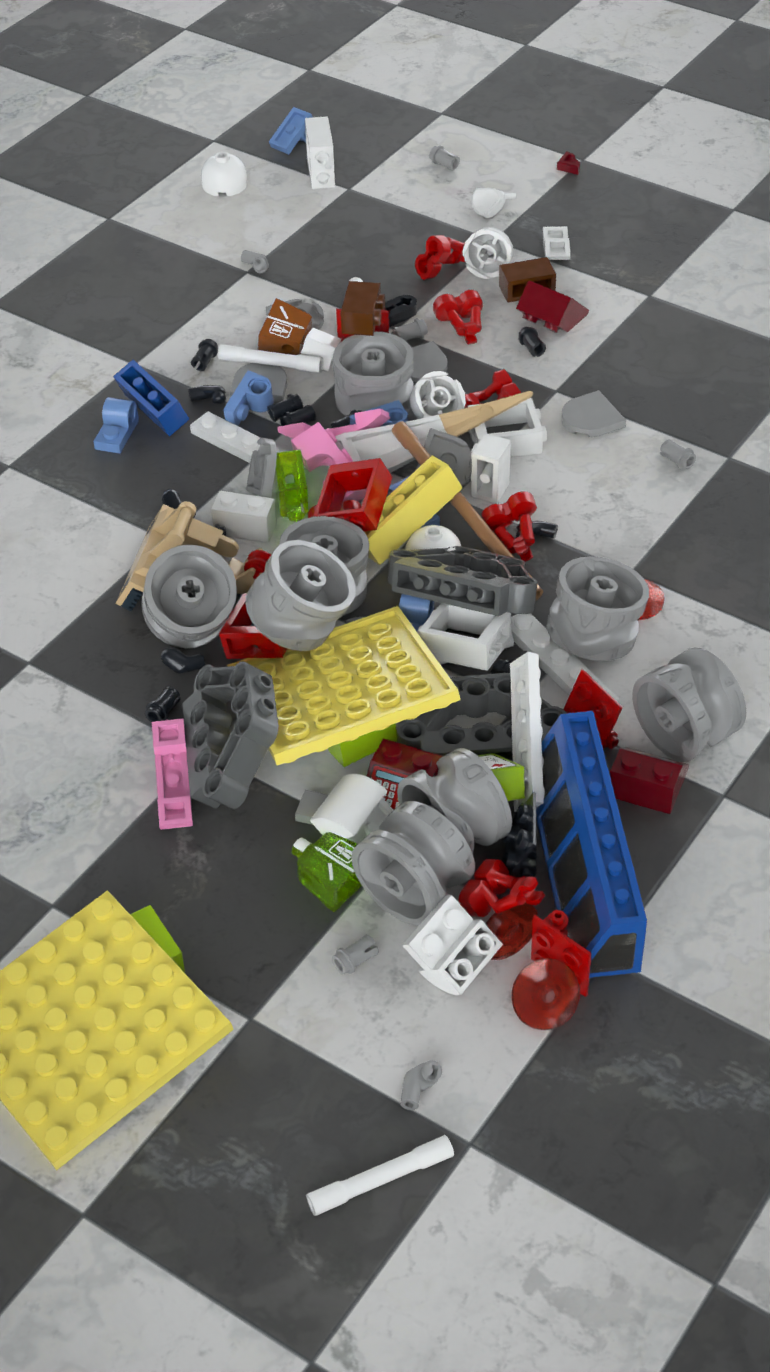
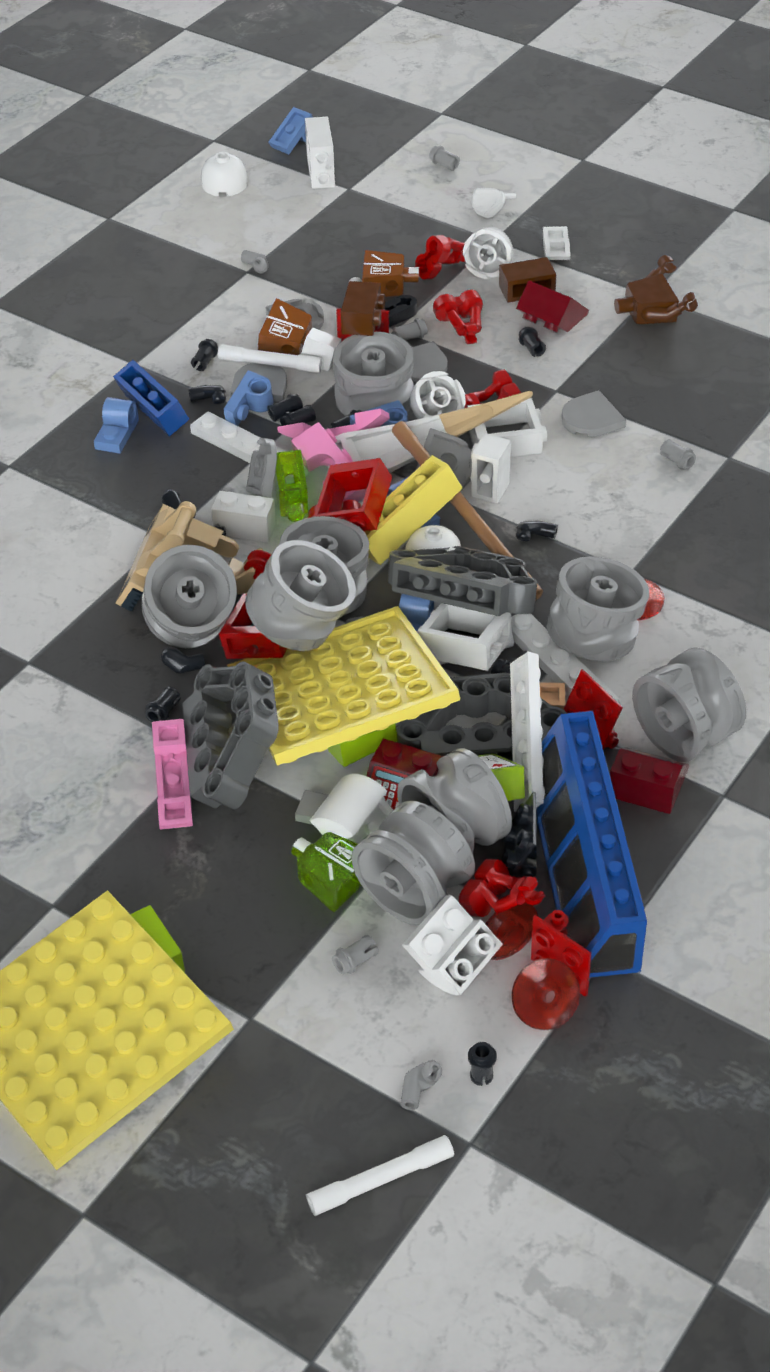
(389, 271): none -> dark orange torso
(481, 1058): none -> black pin
(501, 516): red piece -> none
(553, 693): none -> light nougat tile
(569, 163): dark red tile -> none
(653, 299): none -> reddish brown torso

